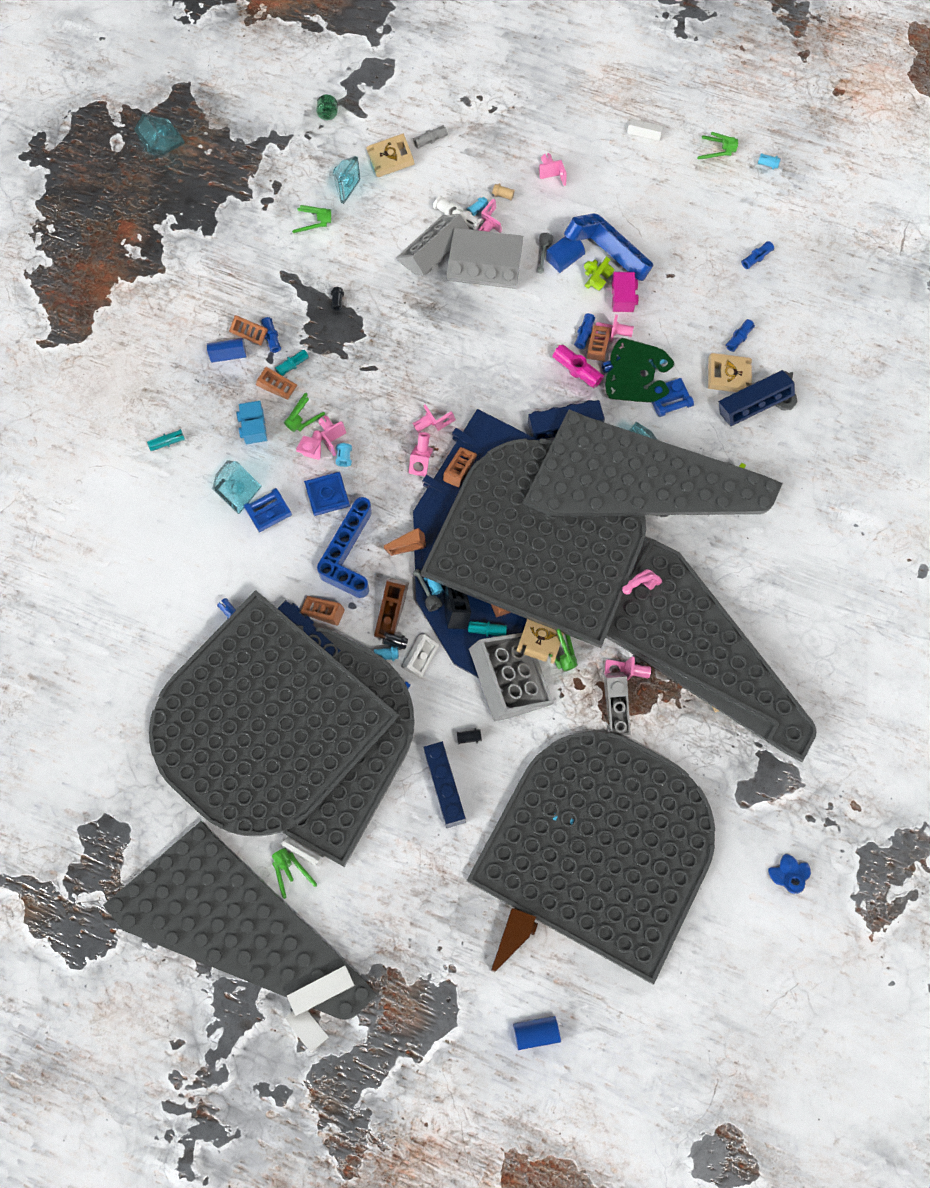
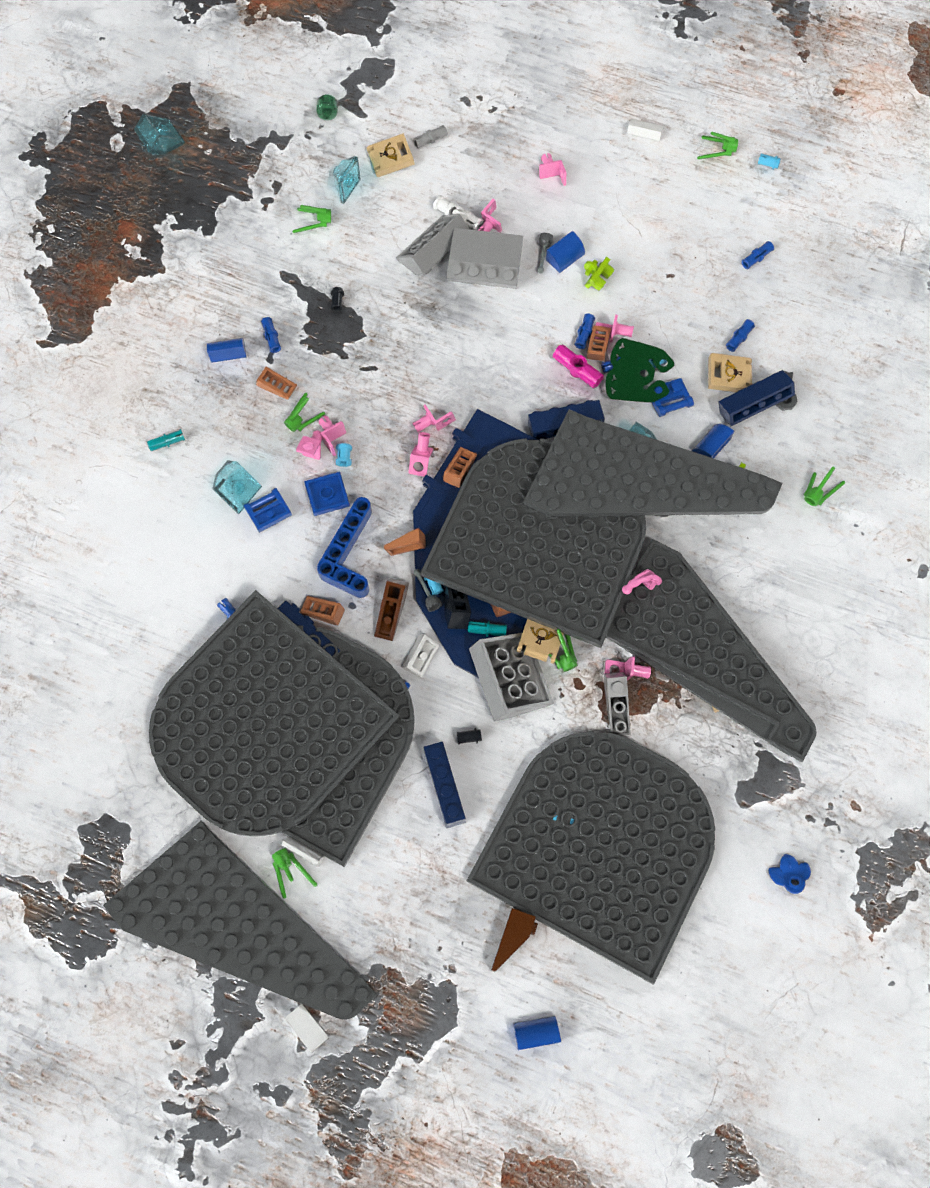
(236, 325): nougat slope -> none
(252, 422): dark azure piece -> none
(291, 363): teal axle -> none
(320, 990): white tile -> none
(388, 653): medium azure pin -> none
(394, 640): black pin -> none
(478, 206): medium azure pin -> none
(504, 192): tan pin -> none
(610, 240): blue beam -> none
(623, 291): dark pink brick -> none
(714, 441): none -> blue brick
(814, 496): none -> bright green plant

